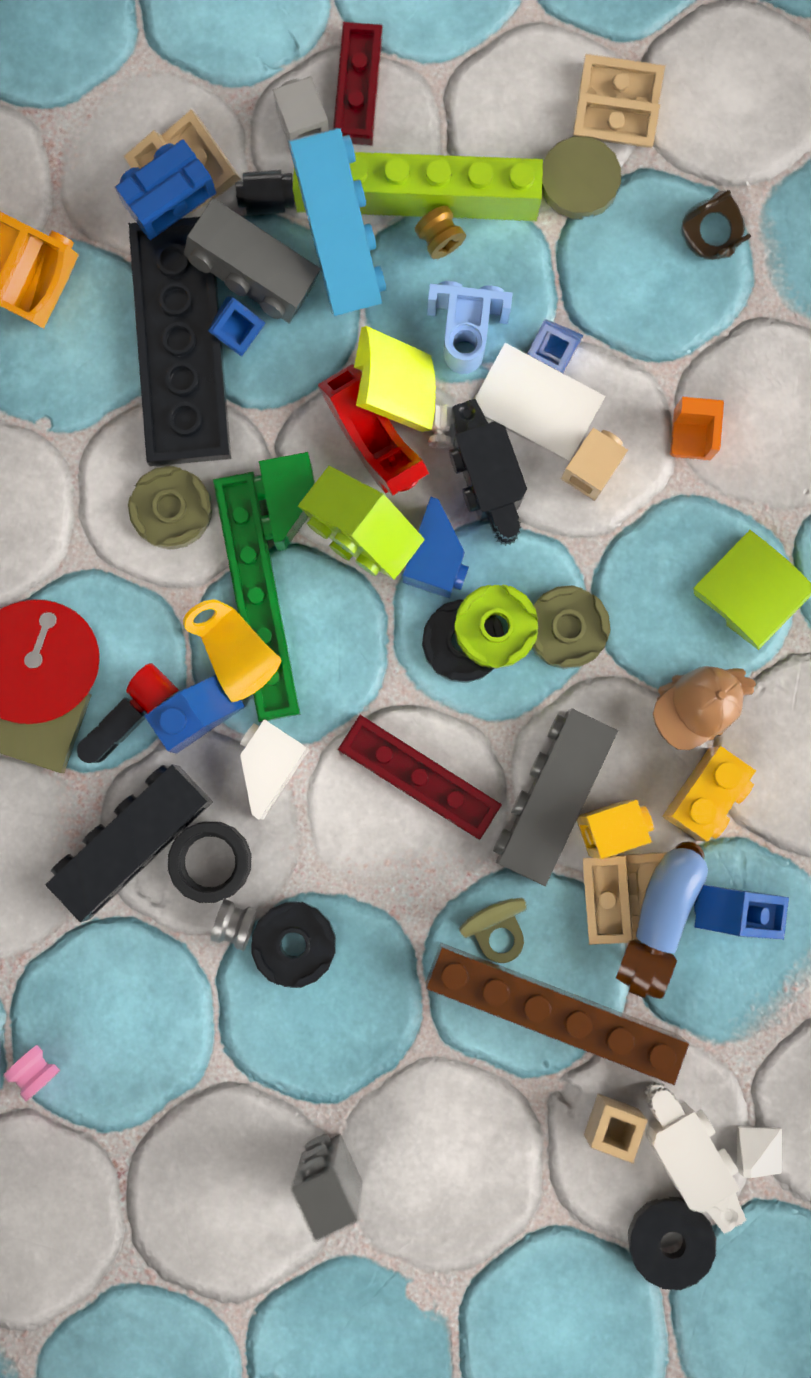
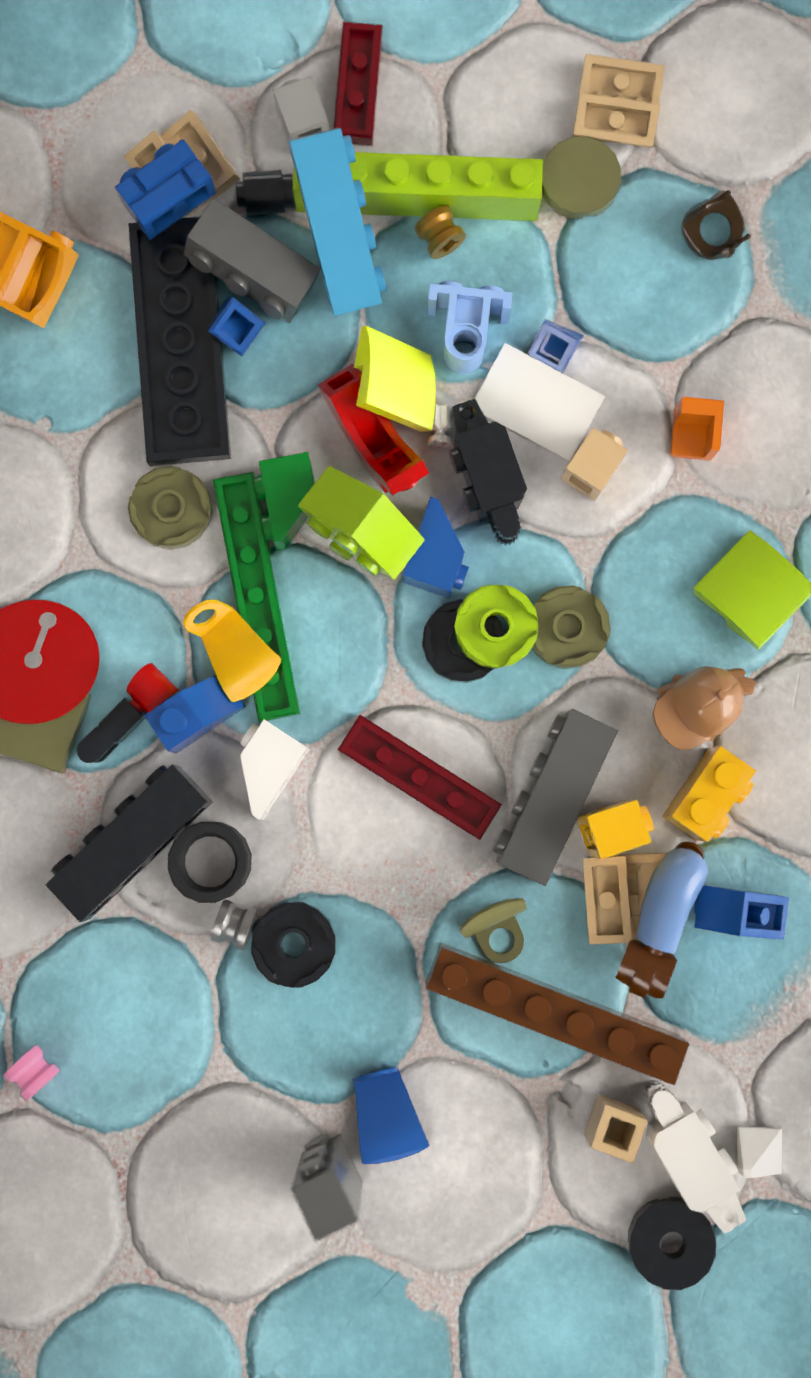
(386, 1118): none -> blue piece

